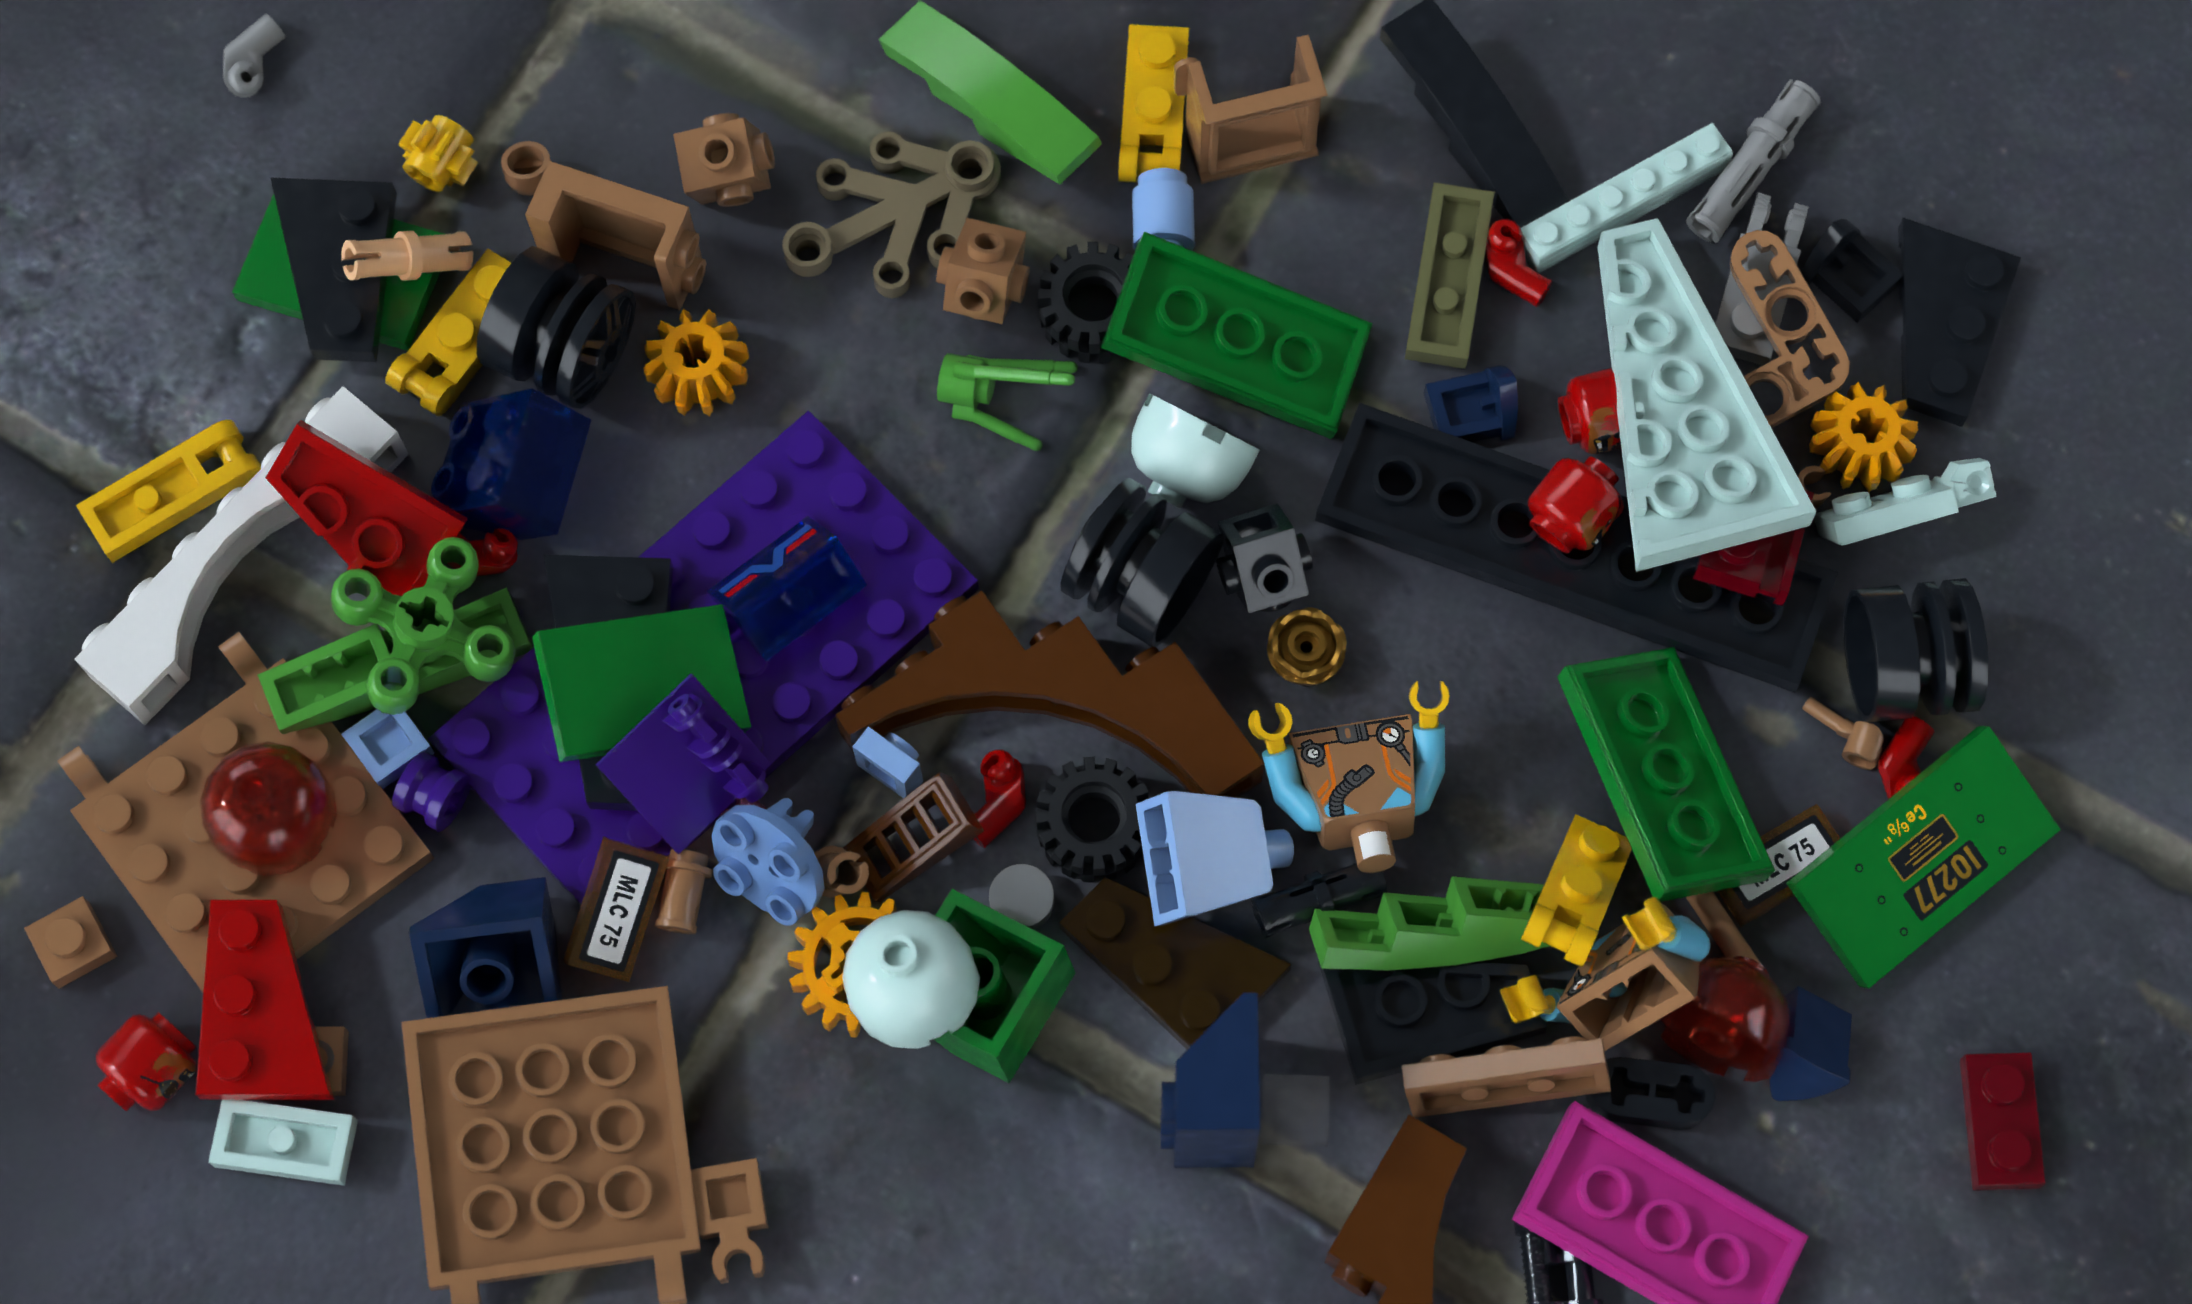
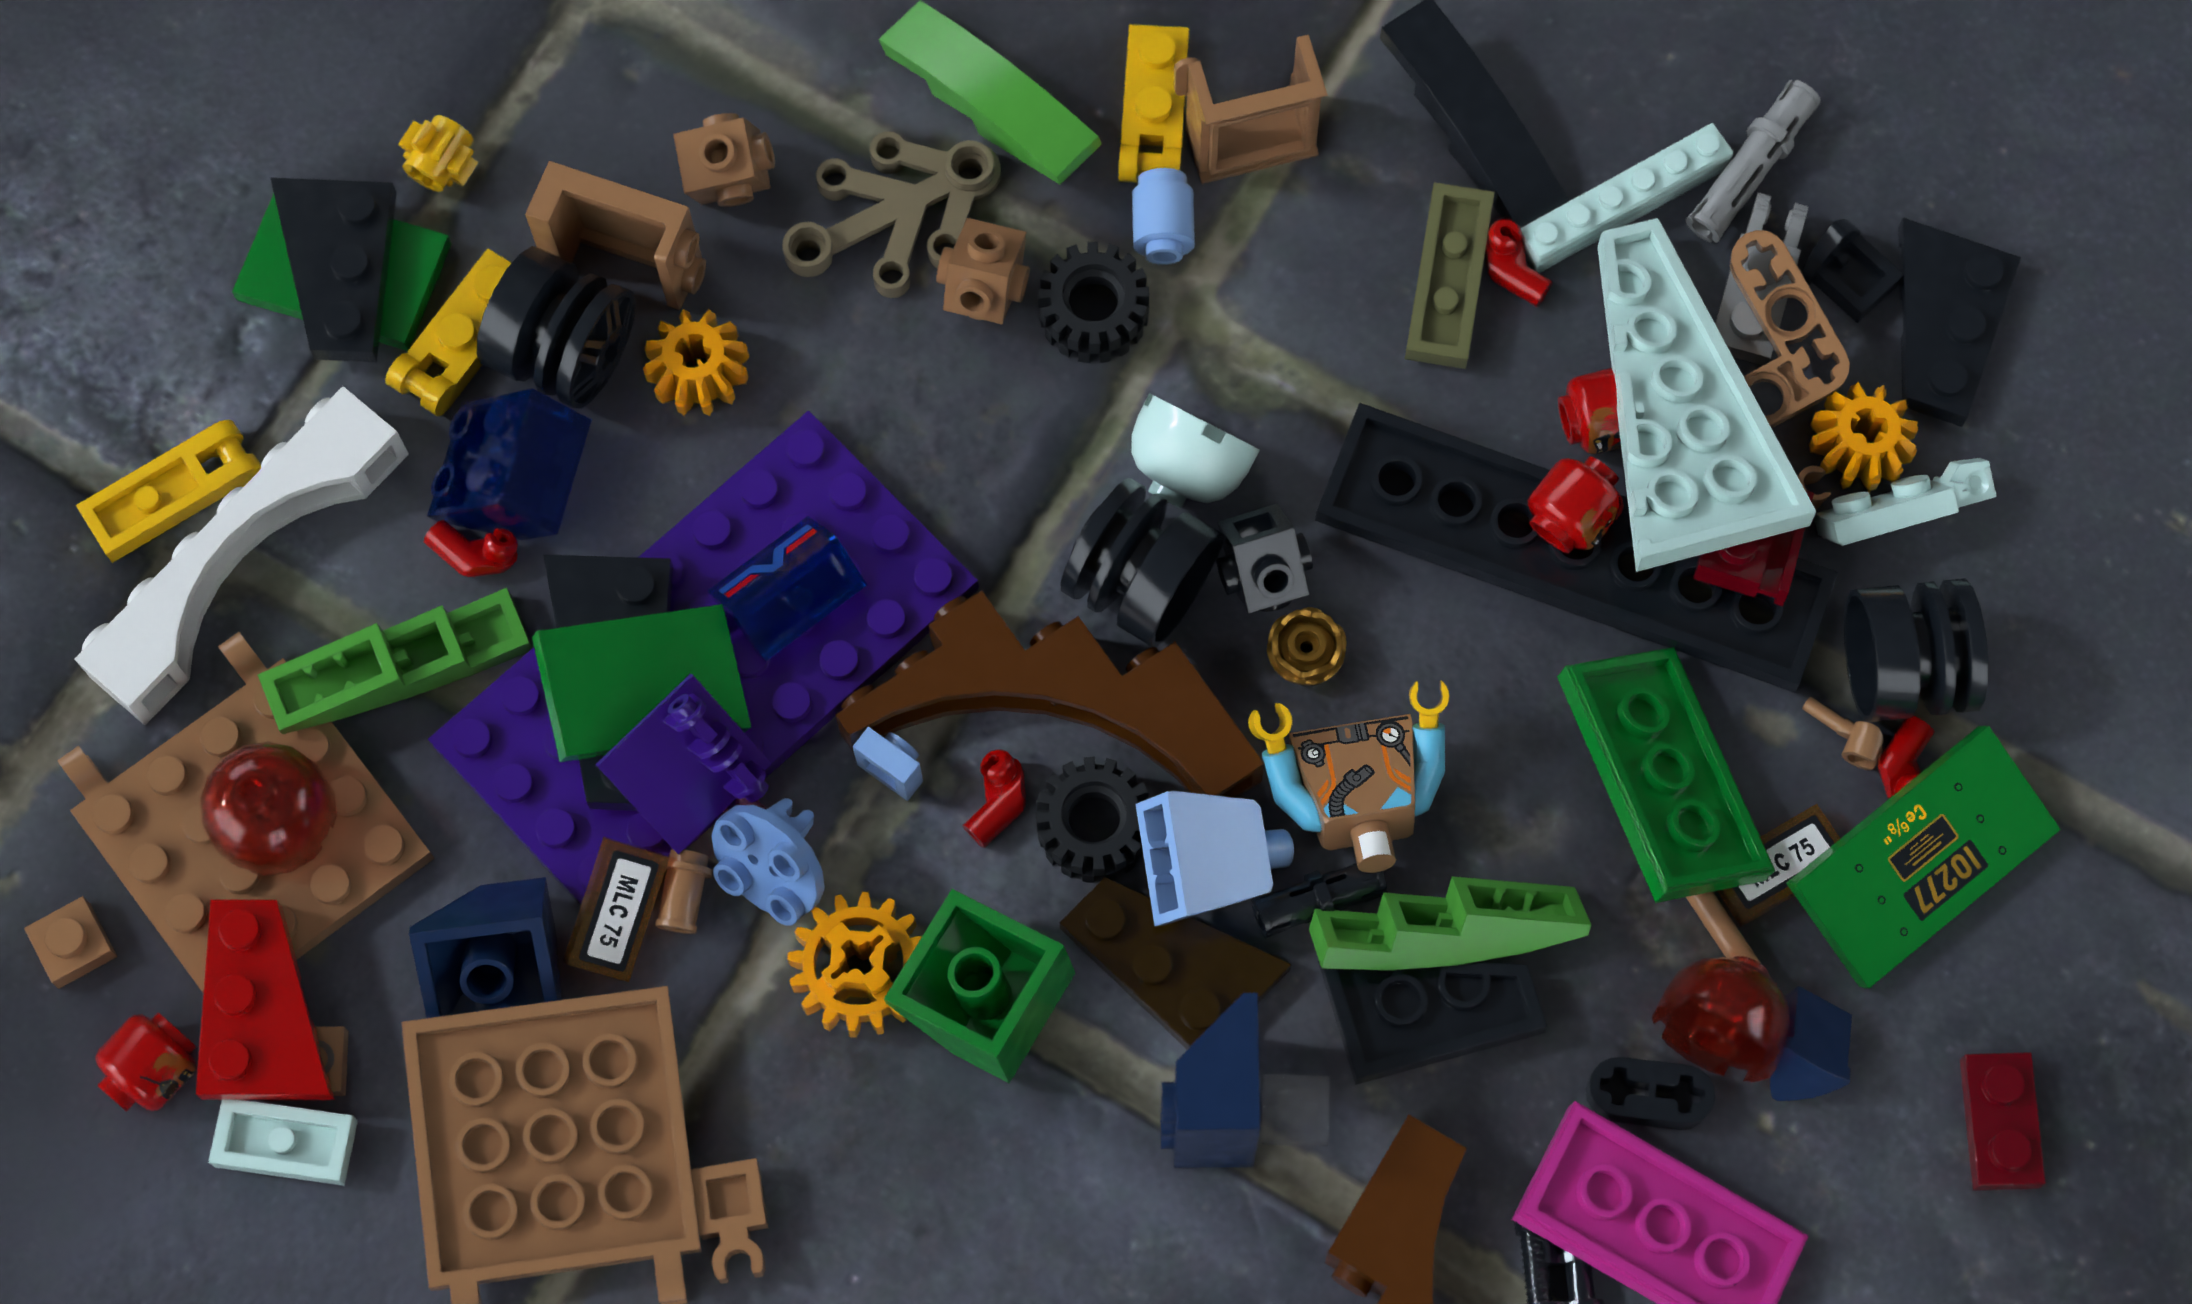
(245, 56): light grey arm -> none
(362, 508): red wing -> none
(386, 744): light blue plate -> none
(407, 255): light nougat pin -> none
(413, 647): bright green gear -> none
(431, 791): dark purple wheel -> none
(524, 166): medium nougat hinge -> none
(851, 876): medium nougat pin -> none
(910, 979): light aqua cylinder -> none
(961, 829): reddish brown slope -> none
(972, 381): bright green plant -> none
(1023, 895): light grey tile -> none
(1237, 335): green tile -> none
(1475, 404): dark blue tile -> none
(1506, 1076): medium nougat plate -> none
(1578, 889): yellow plate -> none
(1626, 981): torso -> none

